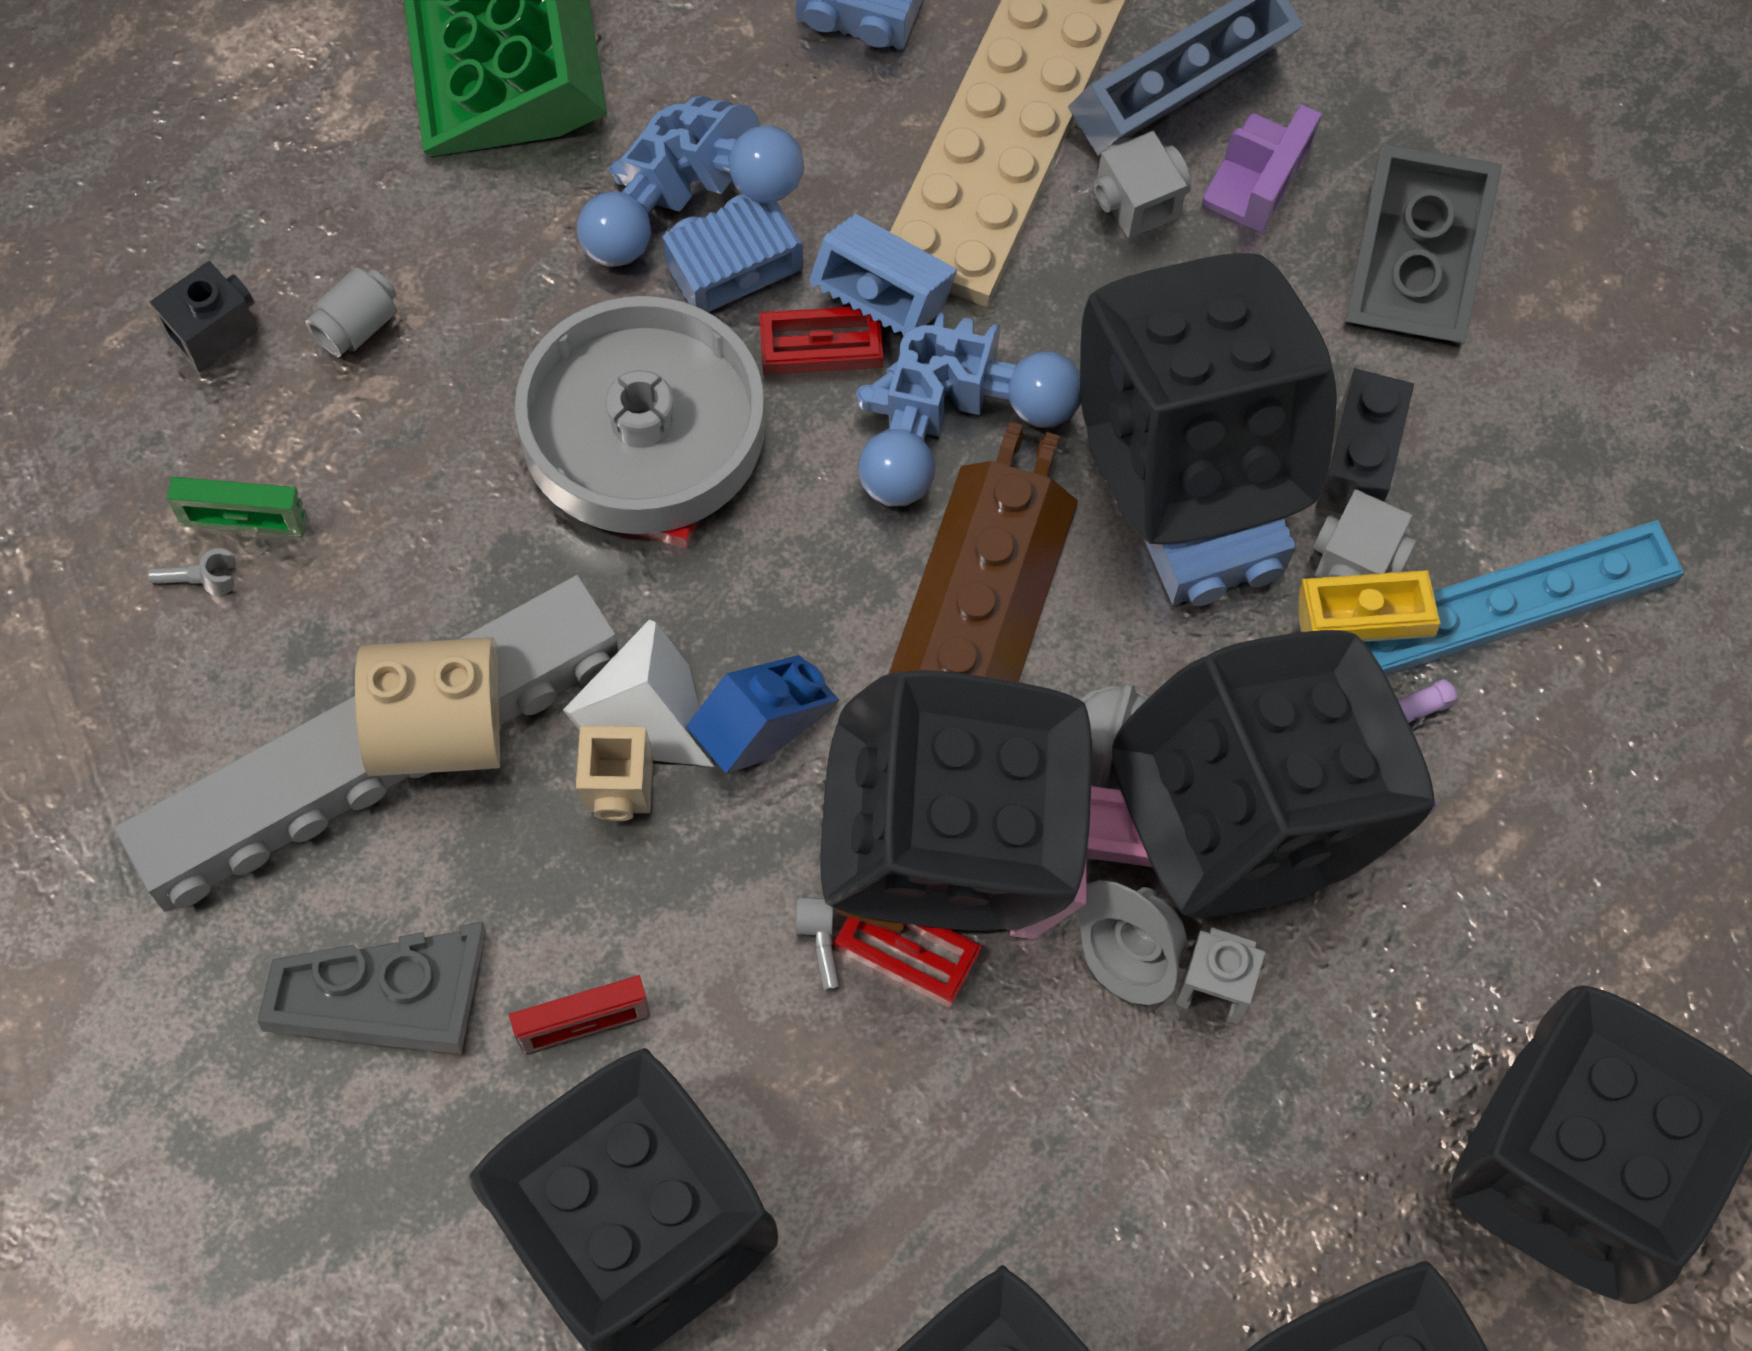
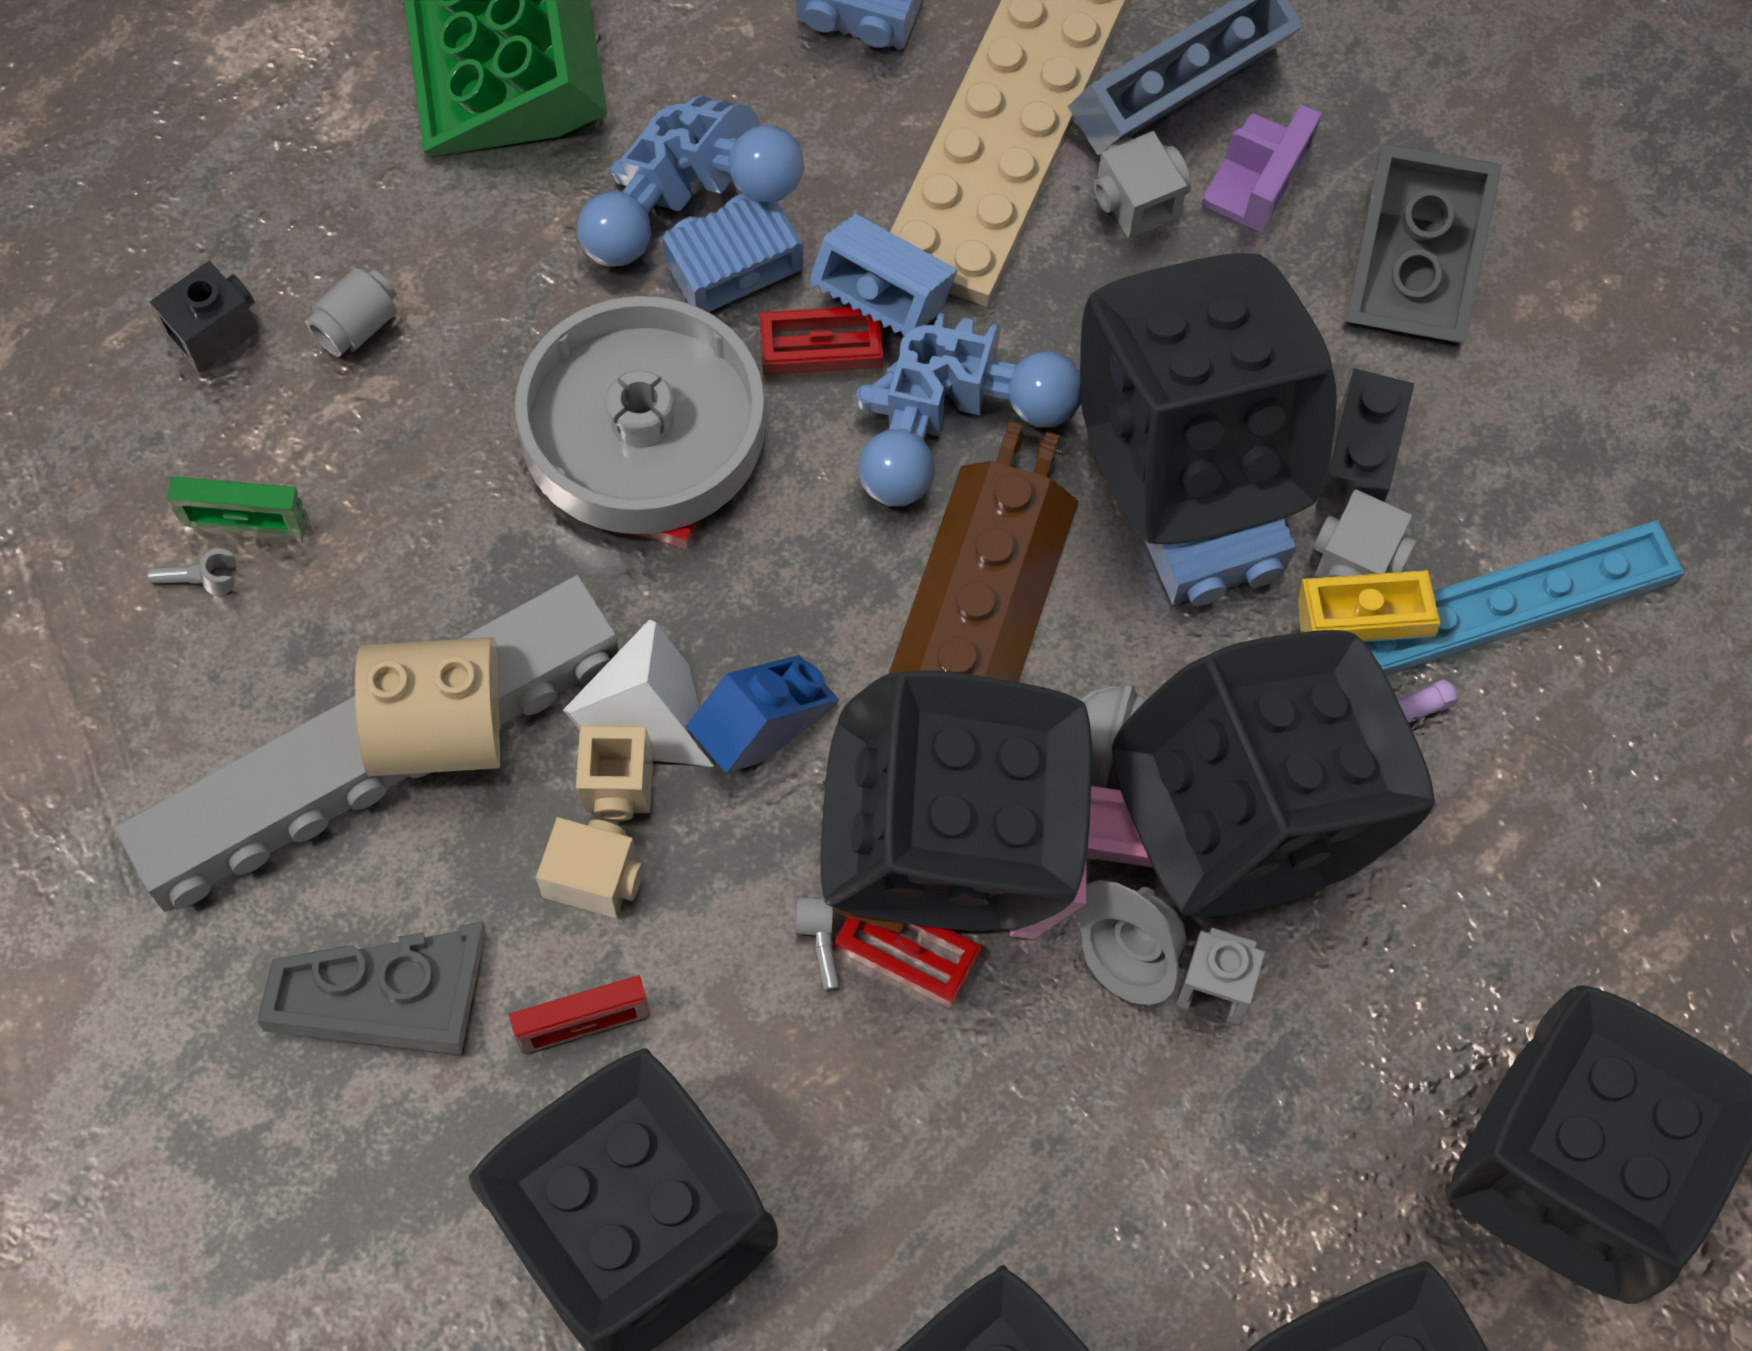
(590, 866): none -> tan brick

